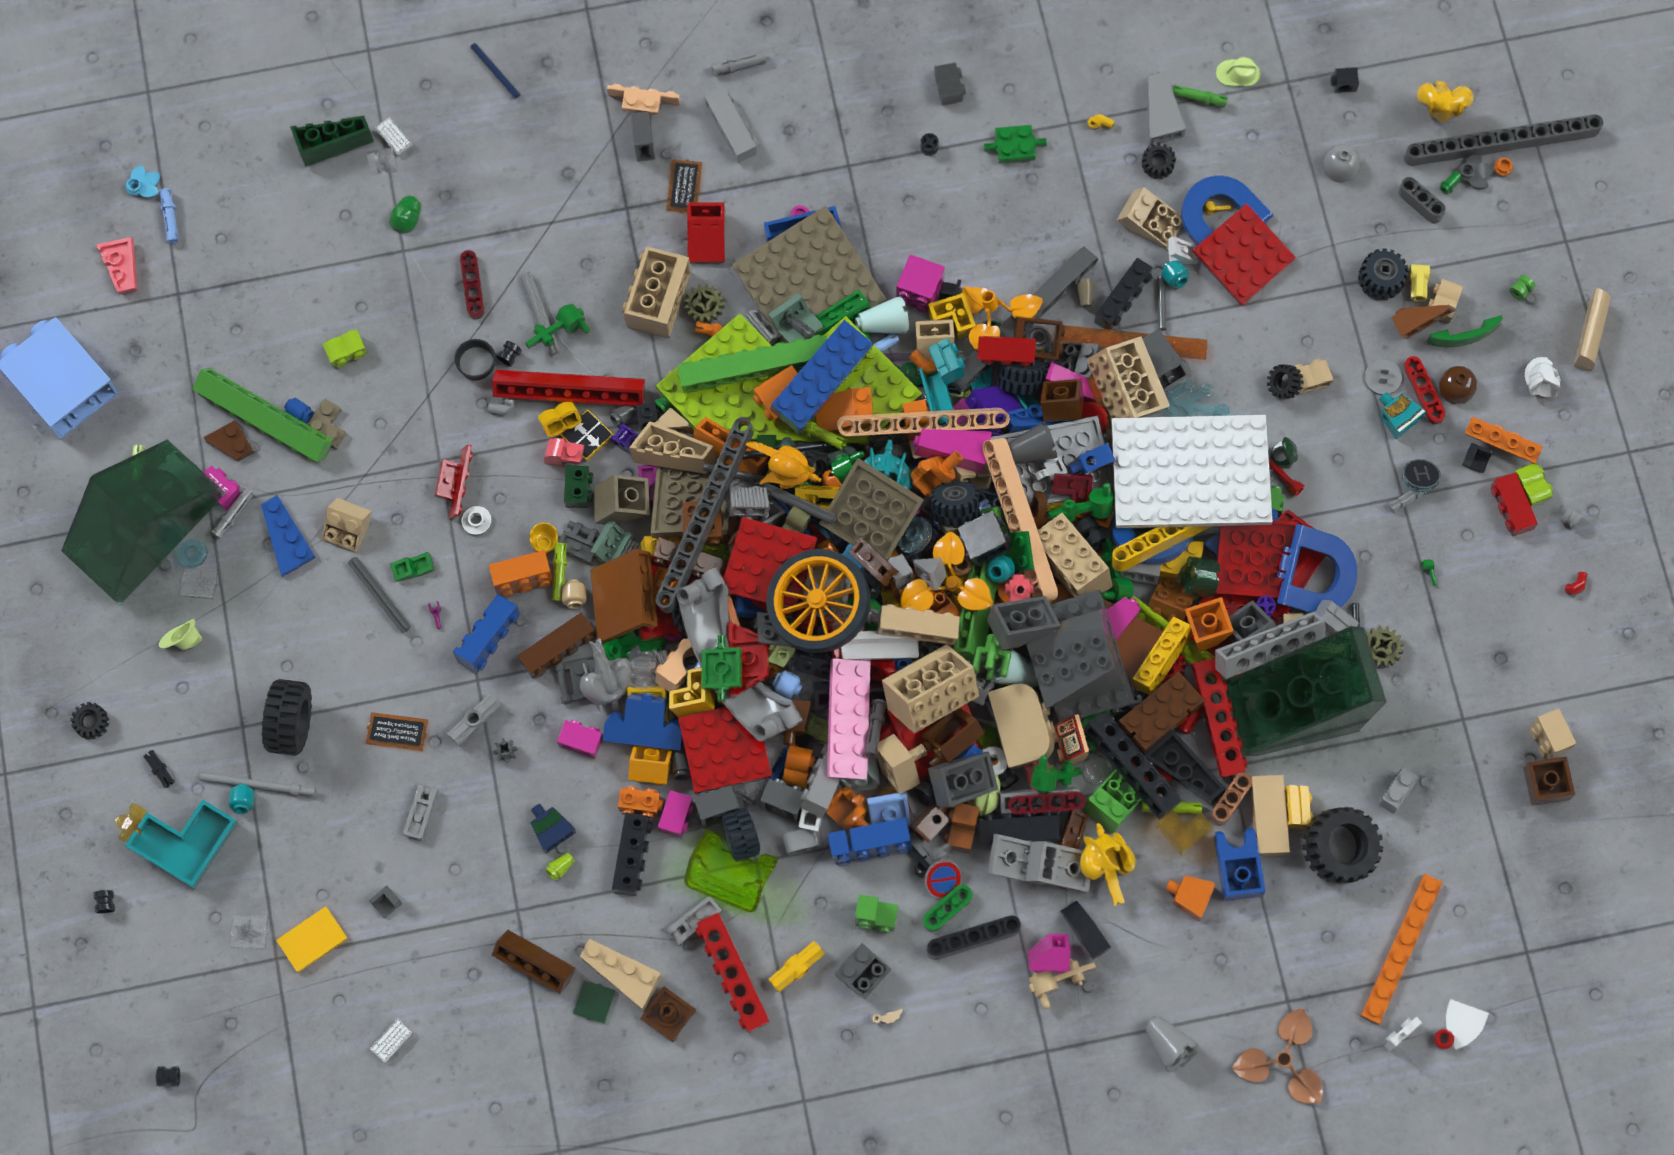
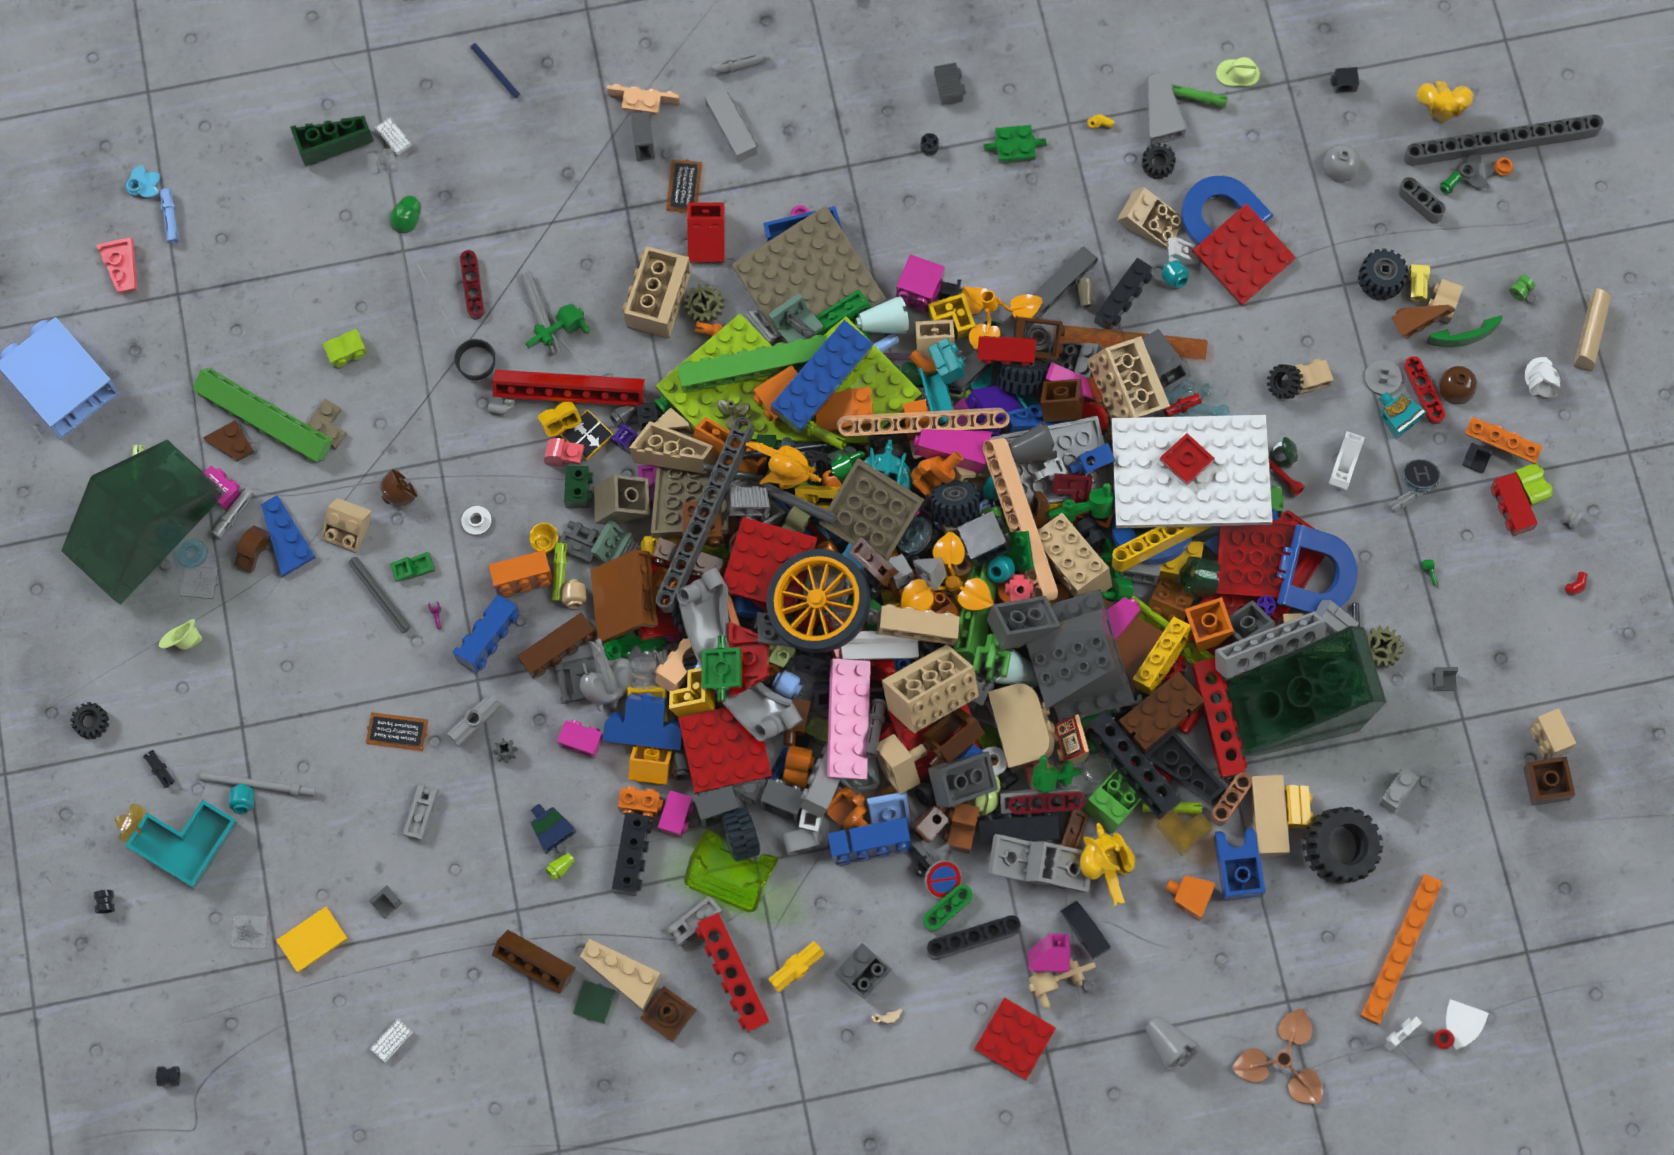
(250, 546): none -> reddish brown brick
(286, 717): black tyre -> none
(298, 410): blue brick -> none
(396, 490): none -> reddish brown cylinder
(452, 479): bracket -> none
(509, 353): black wheel -> none
(729, 408): none -> olive plant
(875, 914): bright green brick -> none
(989, 489): none -> teal cone
(1015, 1038): none -> red plate
(1161, 303): dark grey bar -> none
(1187, 459): none -> red plate
(1193, 401): none -> red pin
(1210, 208): yellow hand -> none
(1346, 461): none -> white arch
(1444, 678): none -> dark grey panel

